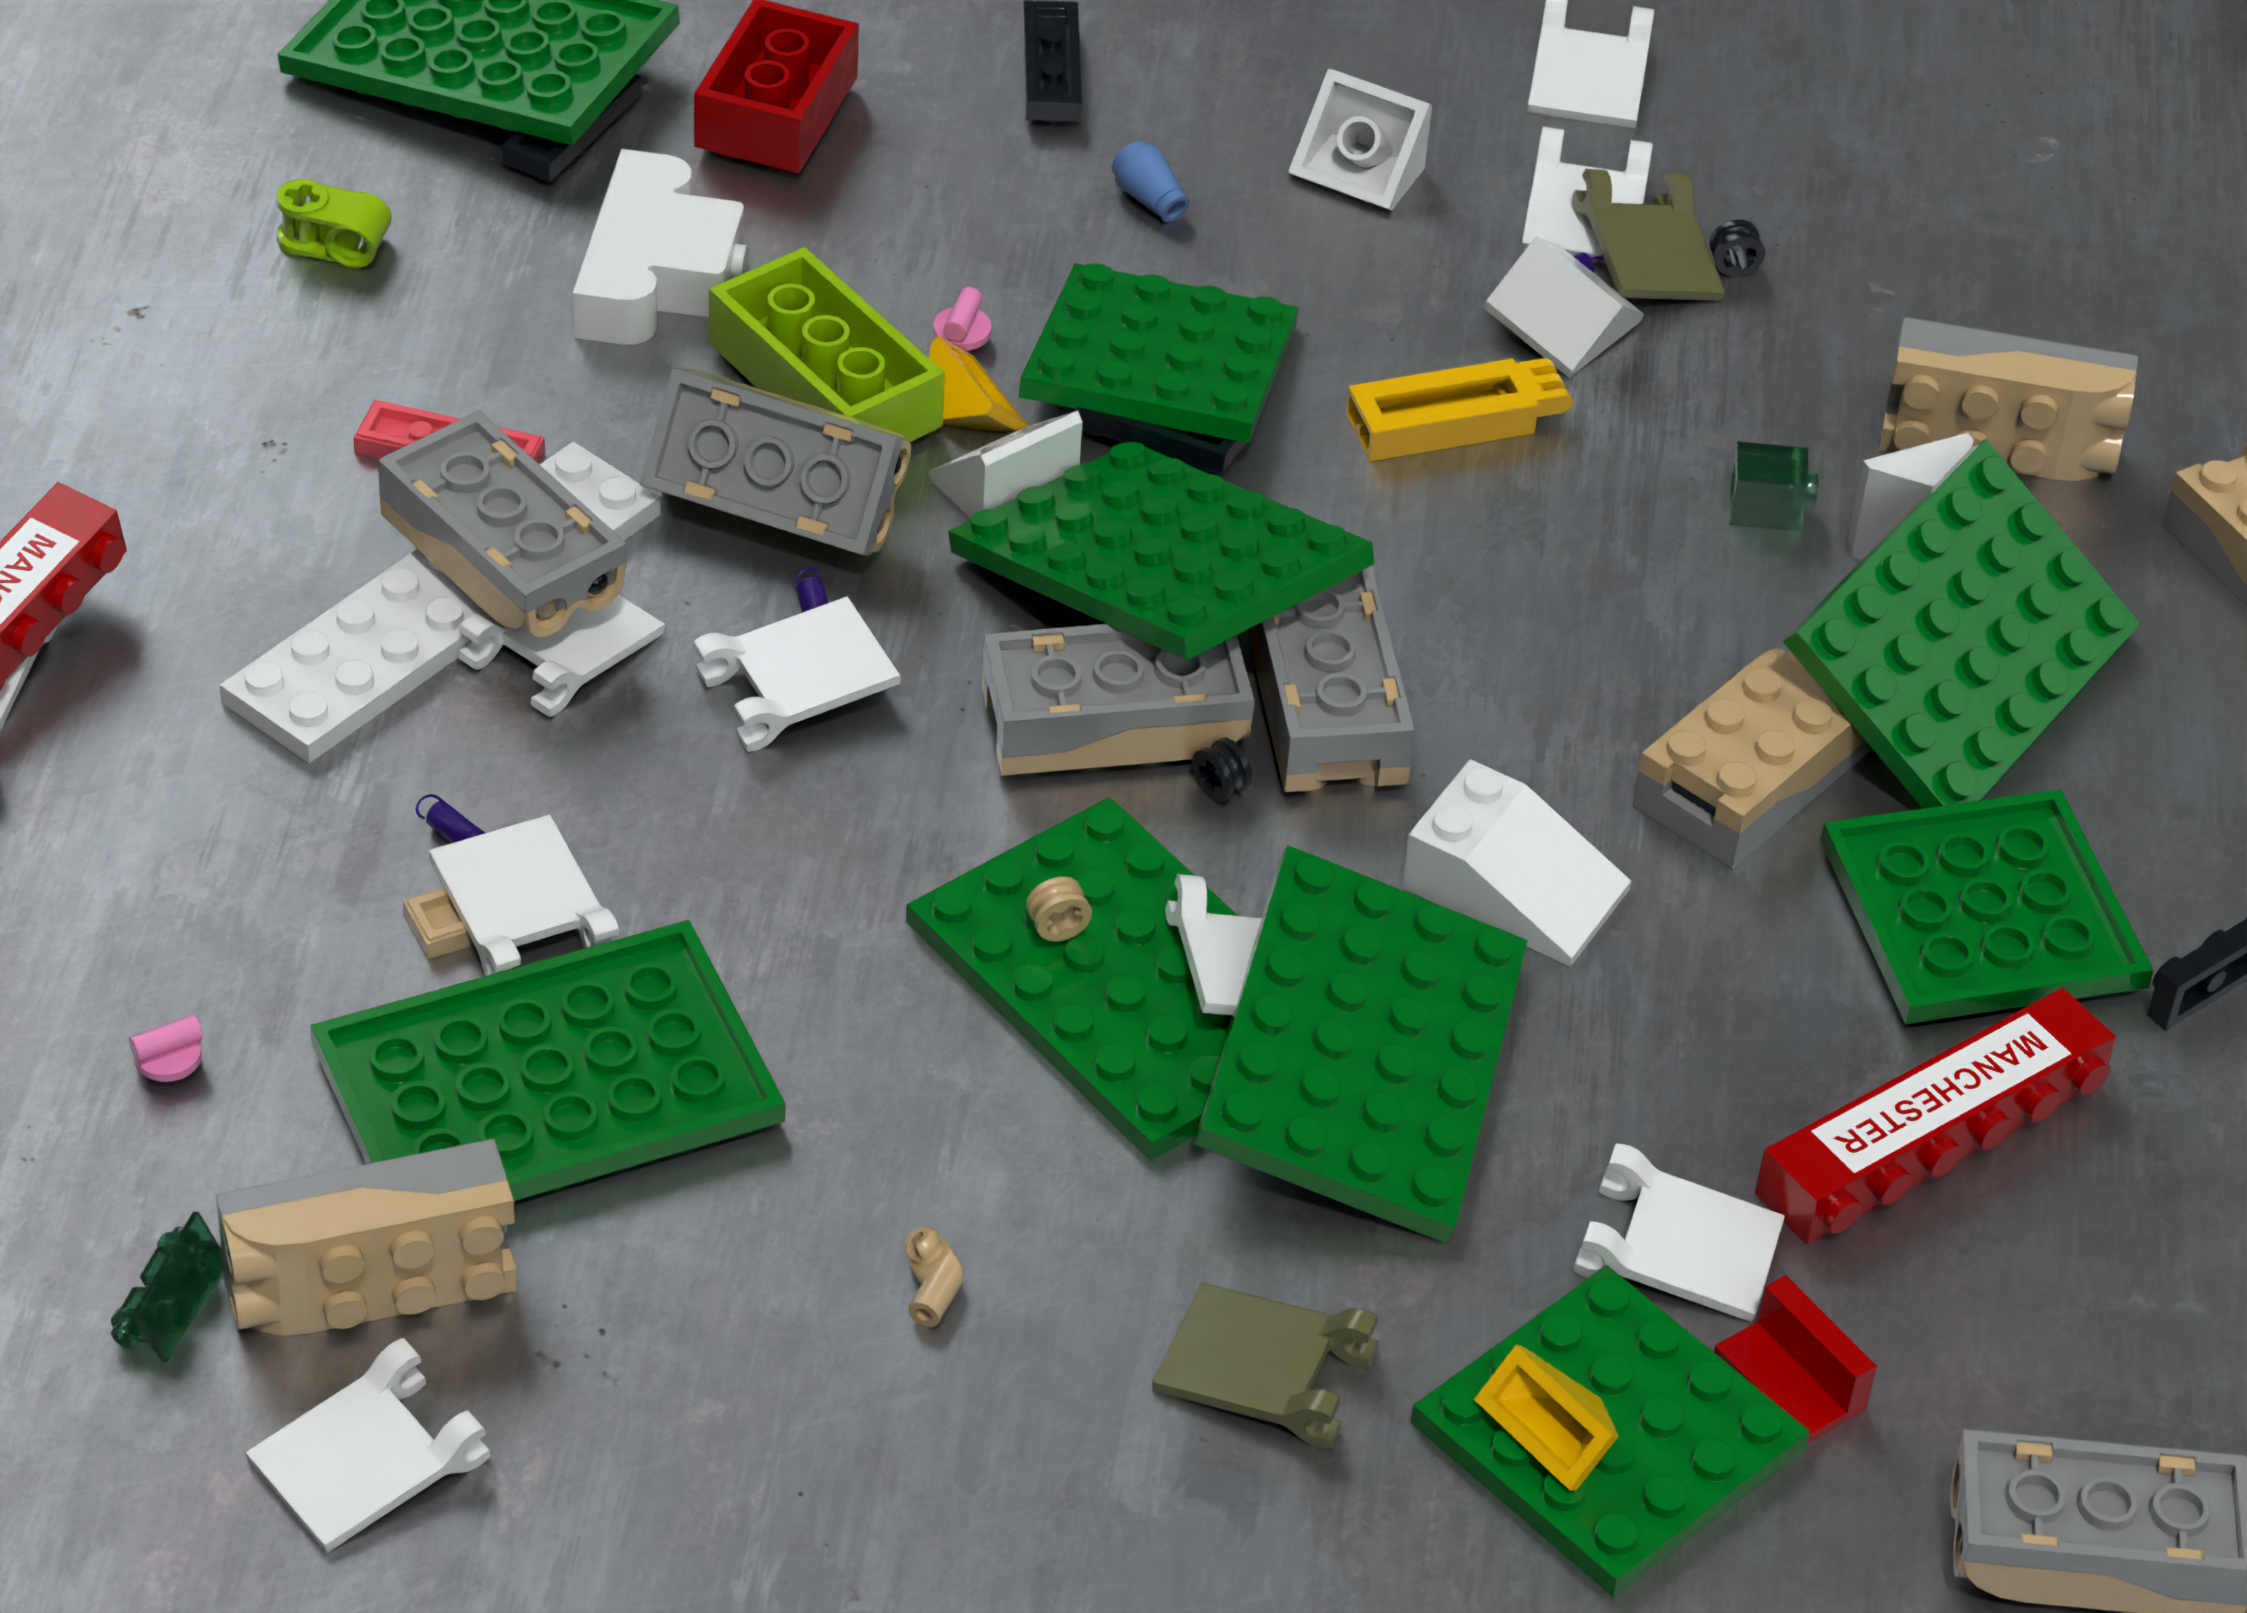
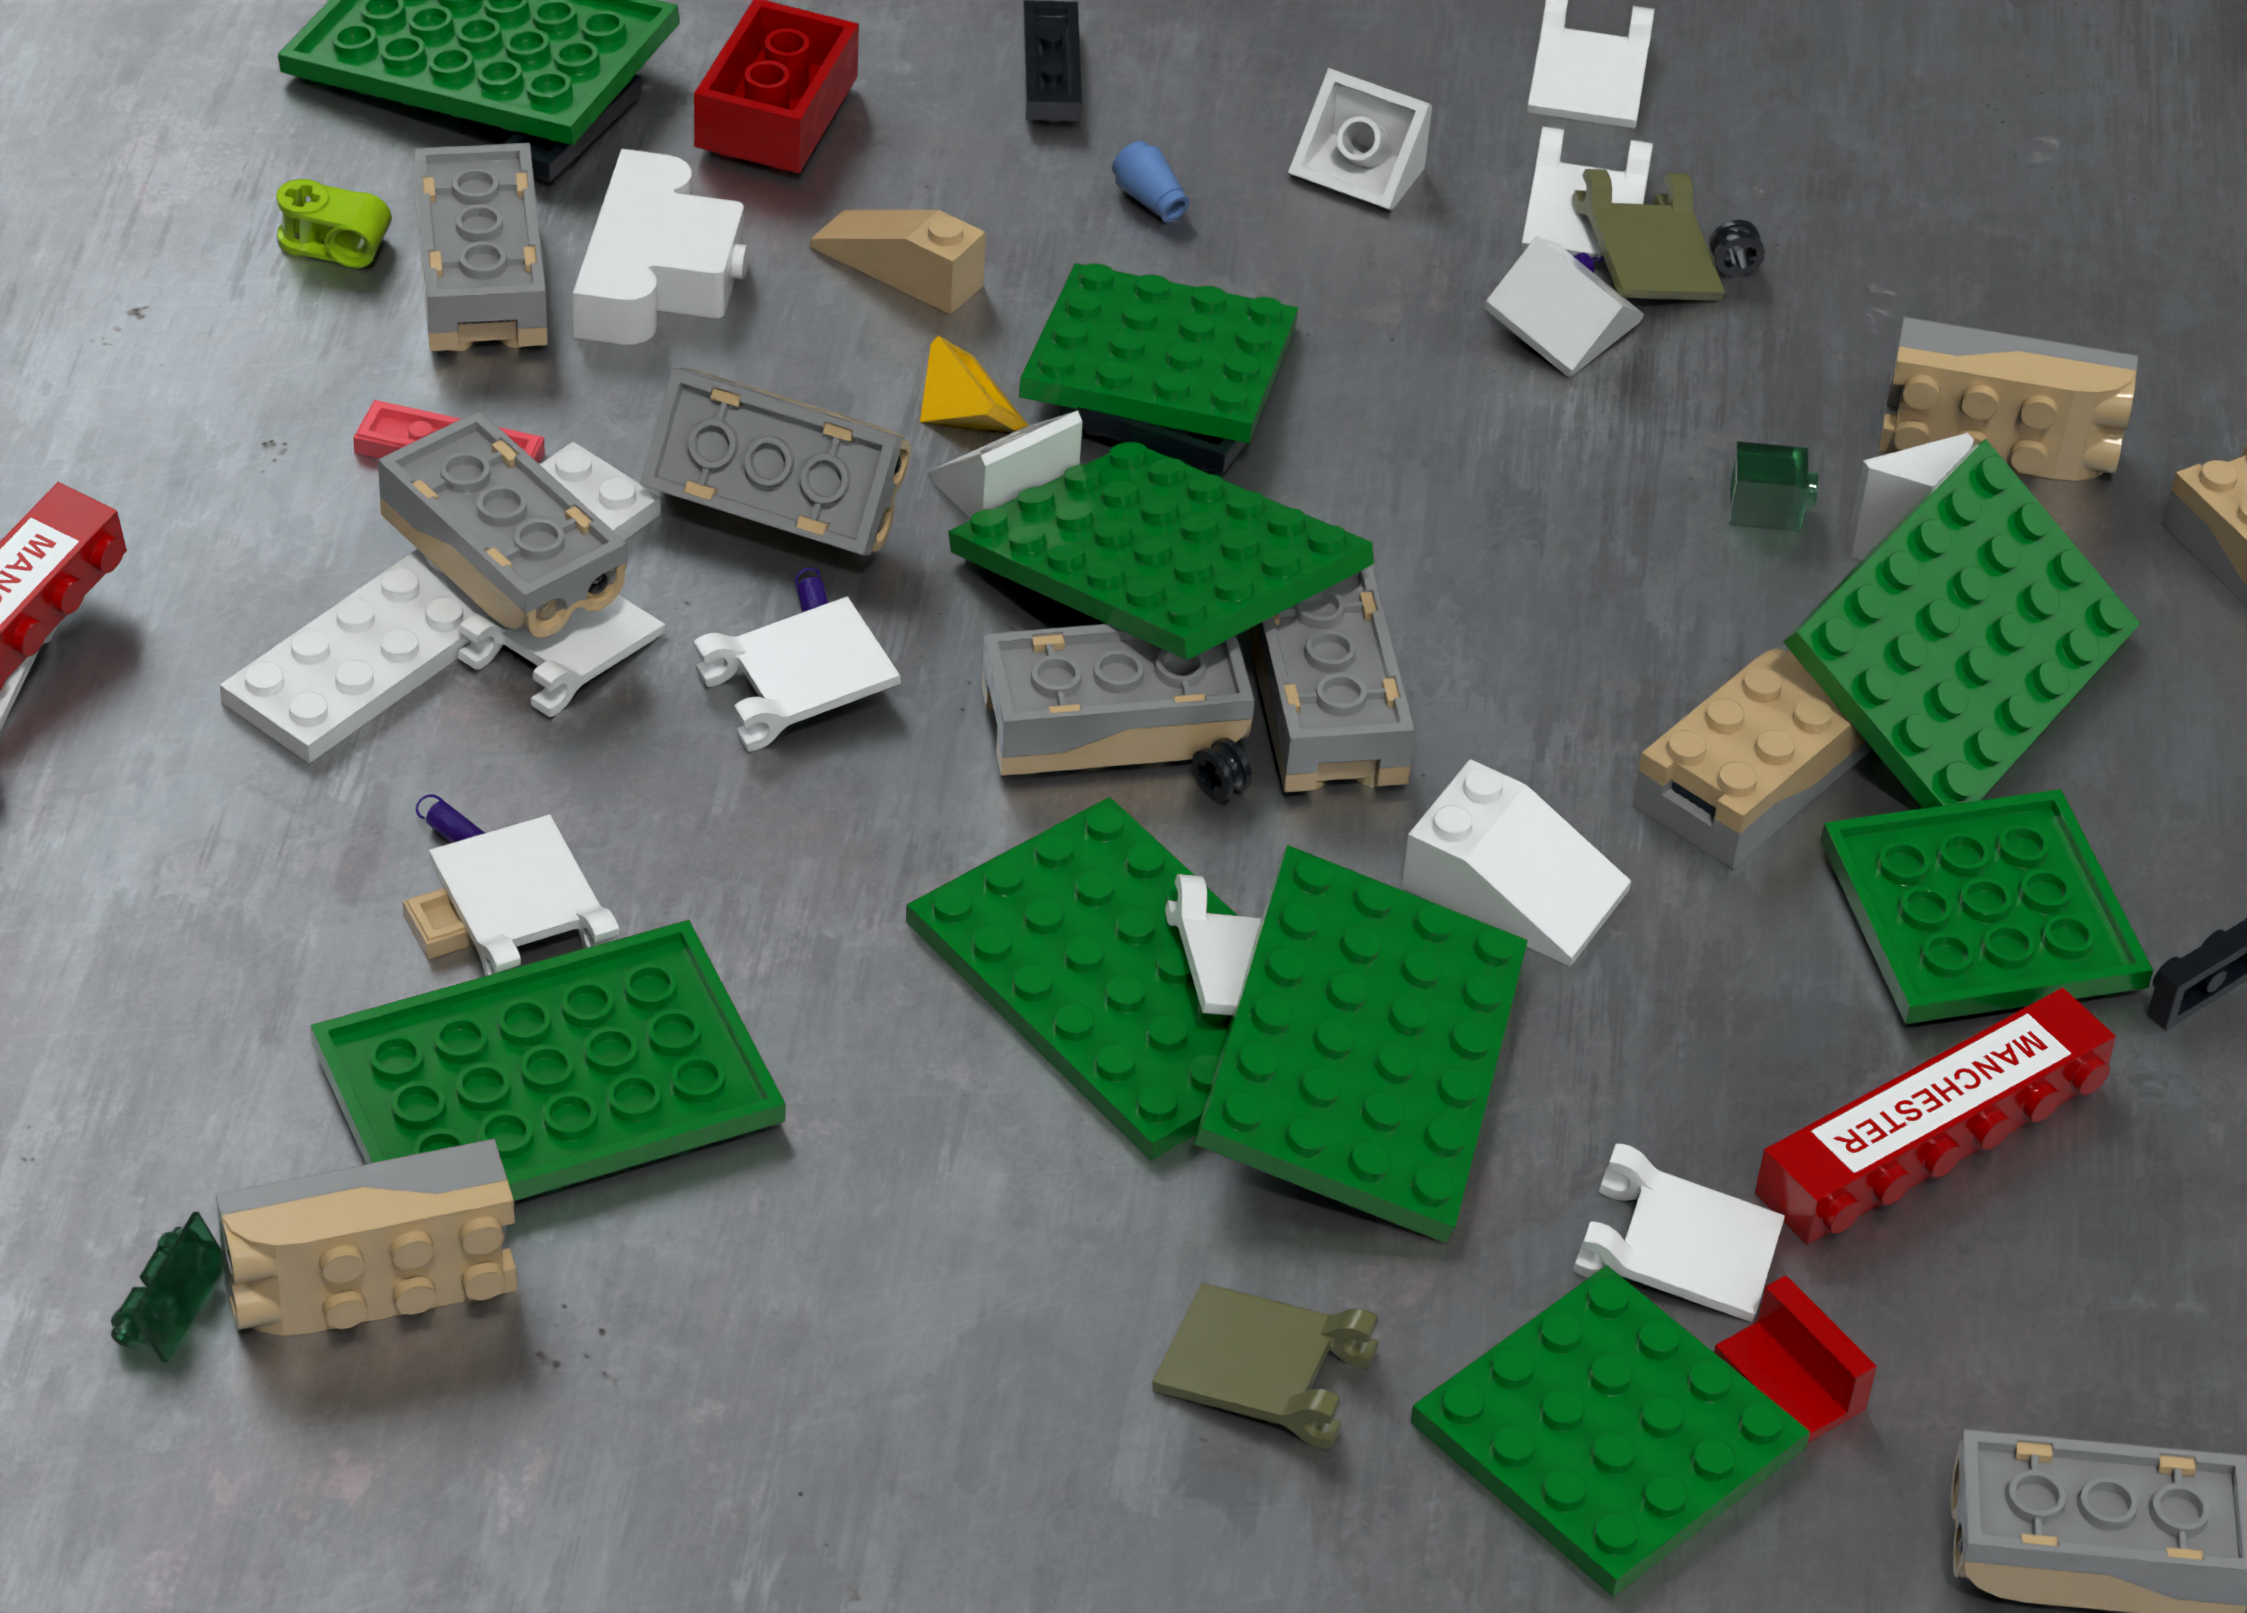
(168, 1050): bright pink plate -> none
(364, 1451): white flag -> none
(480, 246): none -> light grey piece
(820, 343): lime brick -> none
(911, 251): none -> tan slope
(937, 1273): tan arm -> none
(963, 322): bright pink plate -> none
(1059, 908): tan bush -> none
(1454, 407): yellow hinge -> none
(1549, 1415): yellow slope -> none

